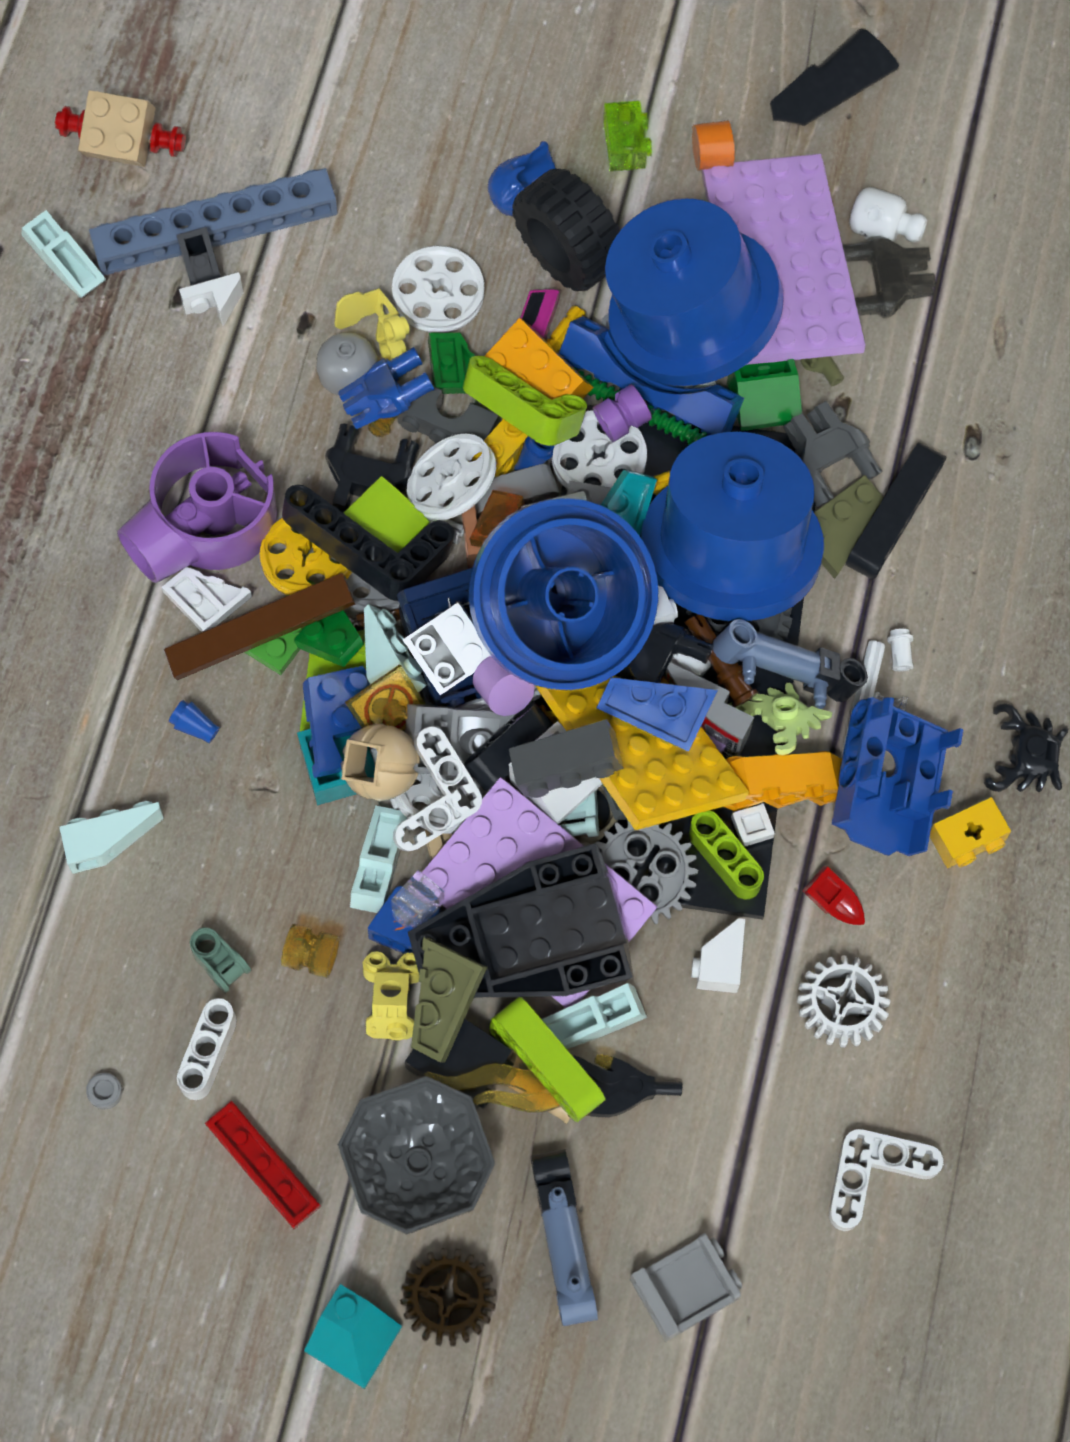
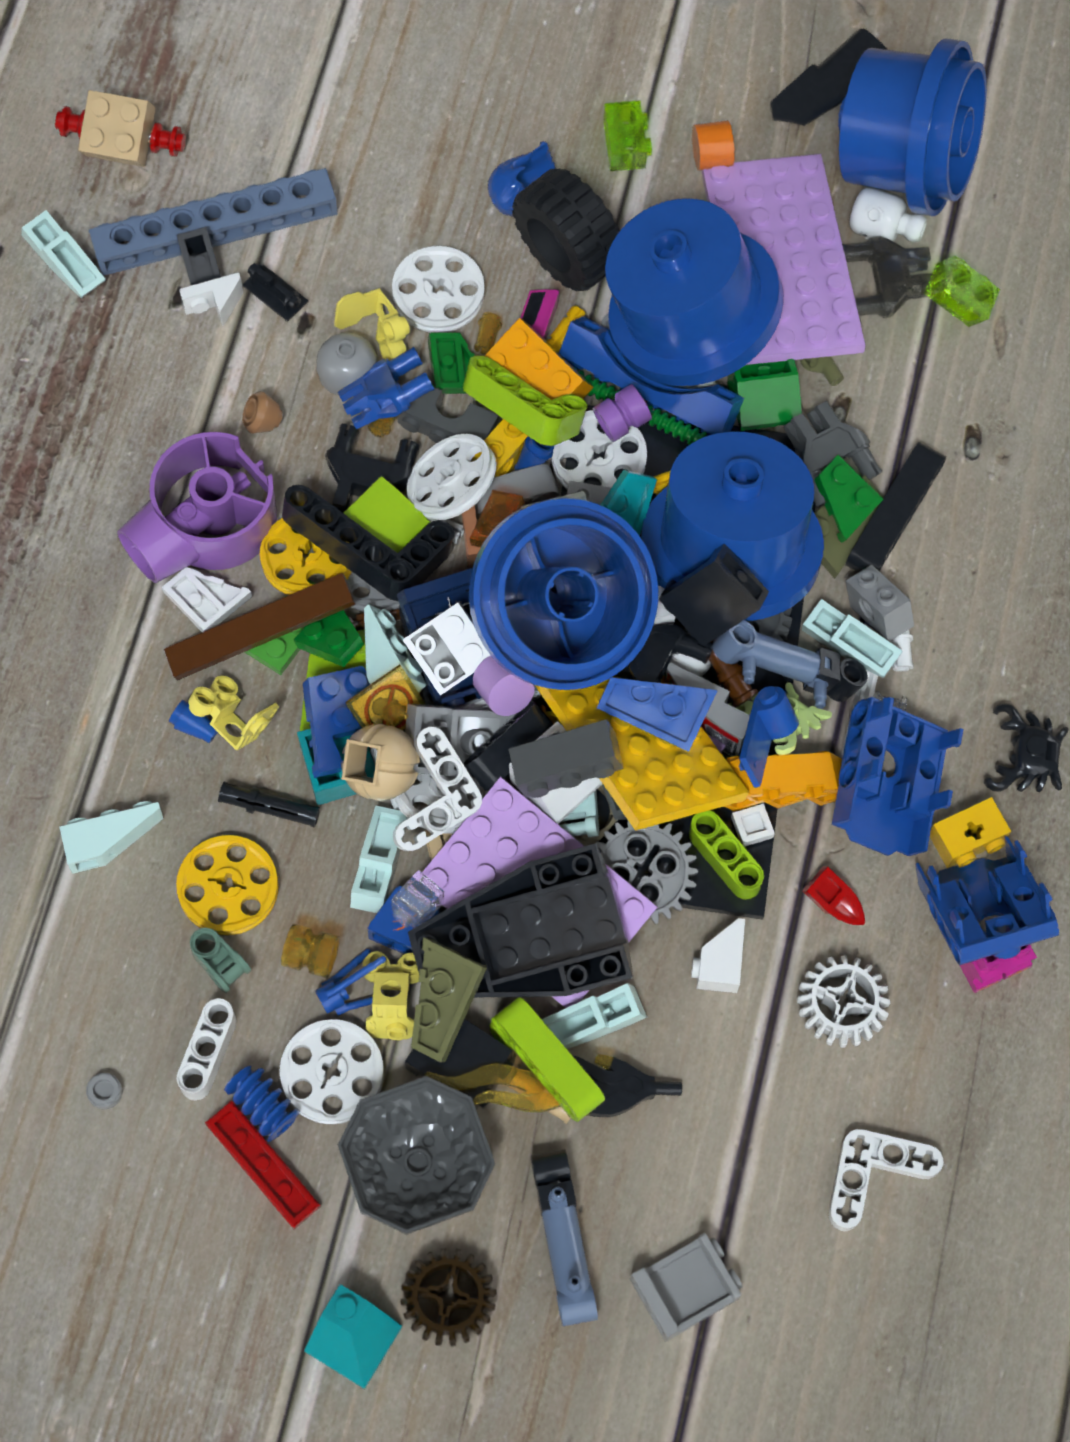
(220, 703): none -> light yellow piece
(222, 869): none -> yellow wedge
(261, 413): none -> medium nougat cone
(261, 1102): none -> blue piece
(268, 804): none -> black pin
(274, 291): none -> black hinge
(327, 1056): none -> white wedge
(333, 991): none -> blue plant
(489, 326): none -> clear yellow pin
(714, 596): none -> black panel
(769, 719): none -> blue door
(846, 496): none -> green wing
(851, 638): none -> light aqua slope
(880, 603): none -> light grey brick
(914, 123): none -> blue piece
(962, 291): none -> clear neon green brick
(984, 889): none -> blue piece
(992, 970): none -> dark pink hips

